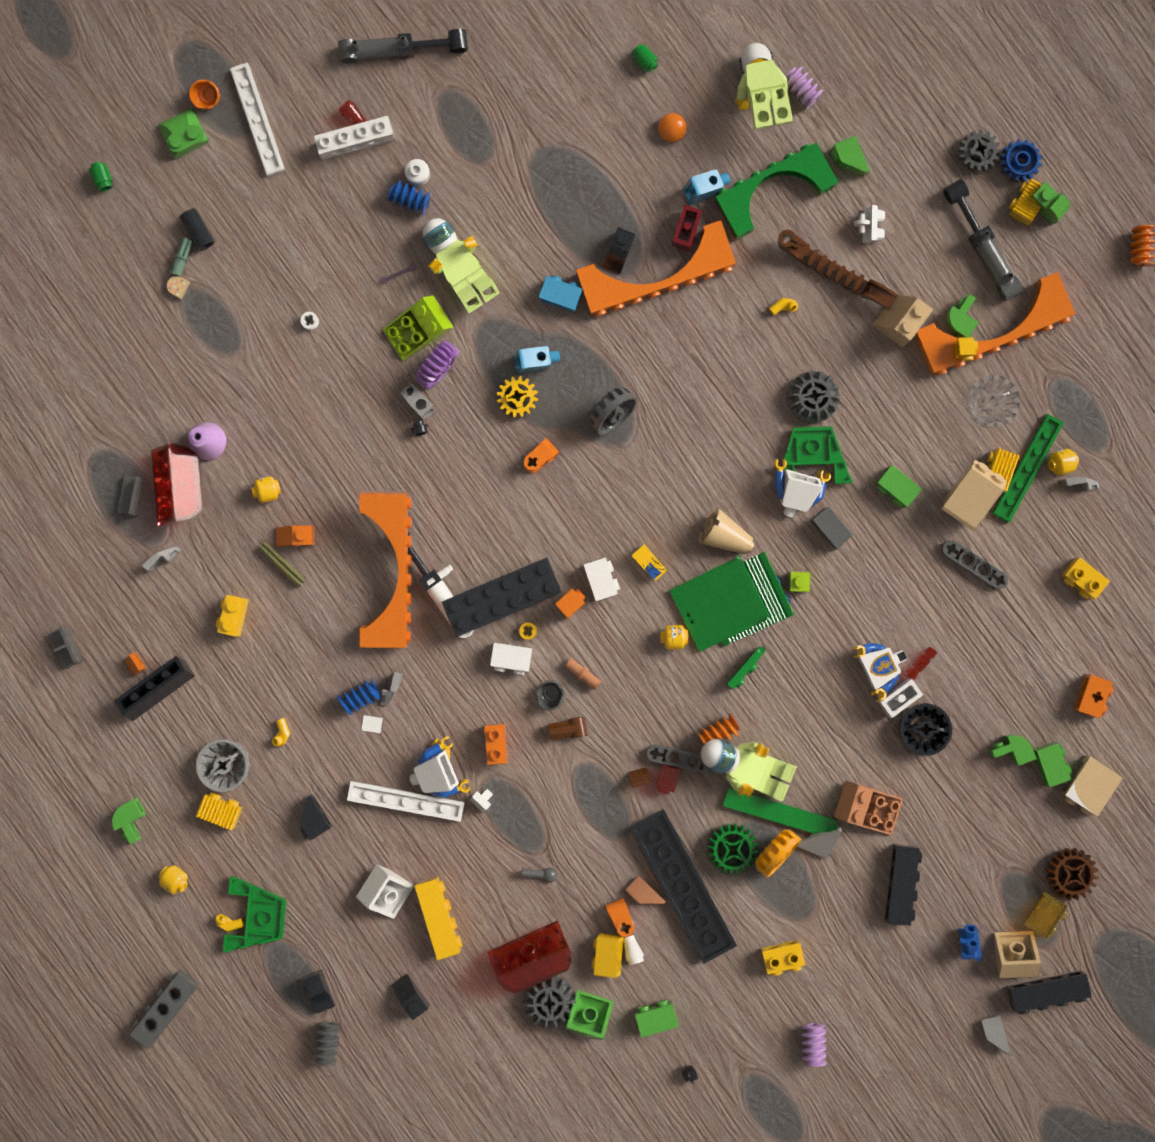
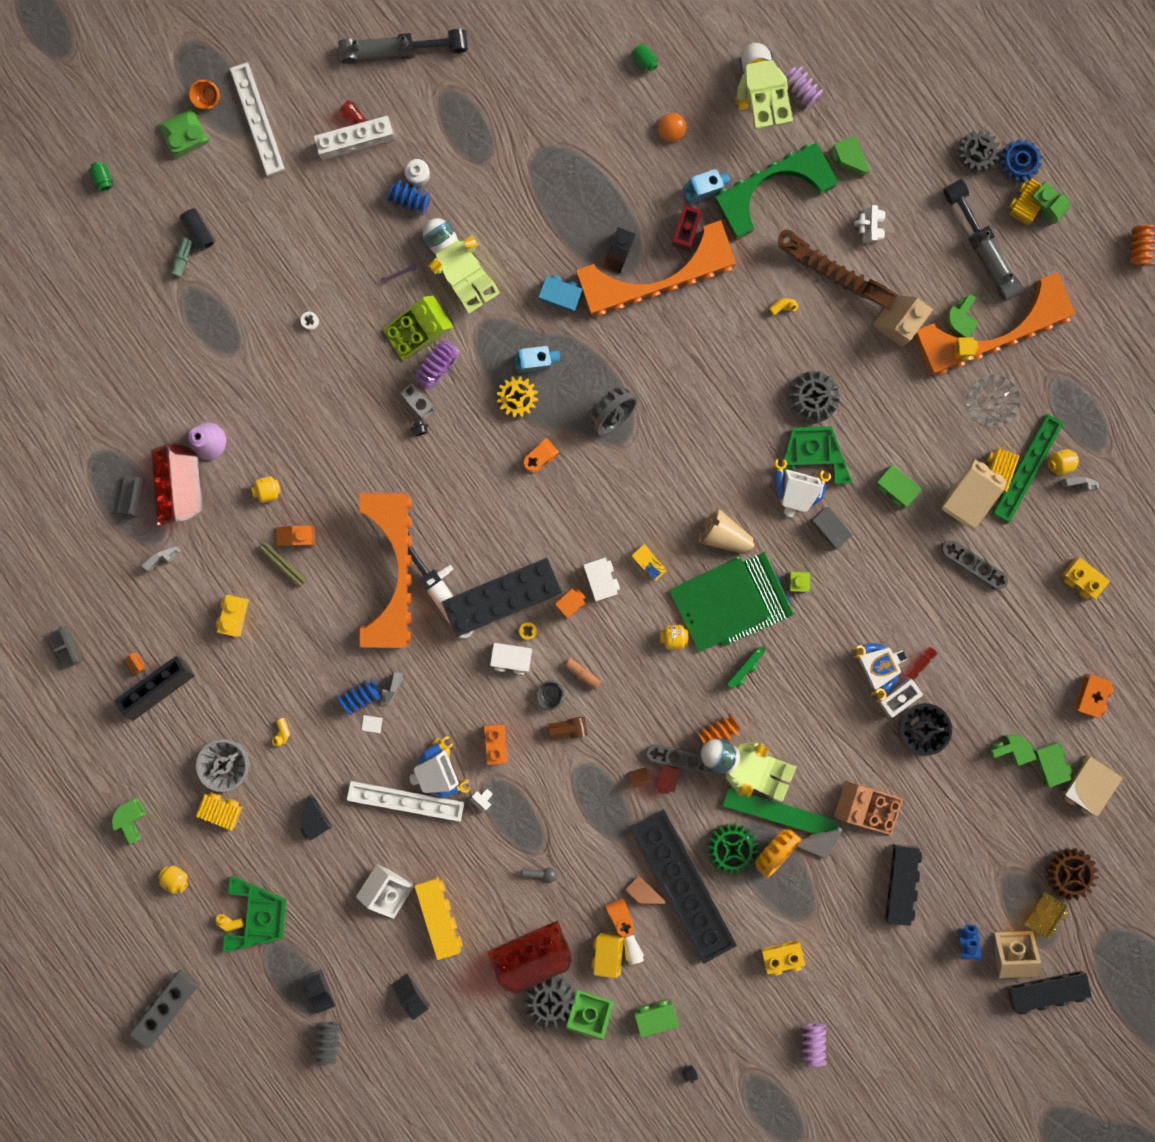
(177, 286): tan tile -> none
(995, 1033): light grey slope -> none

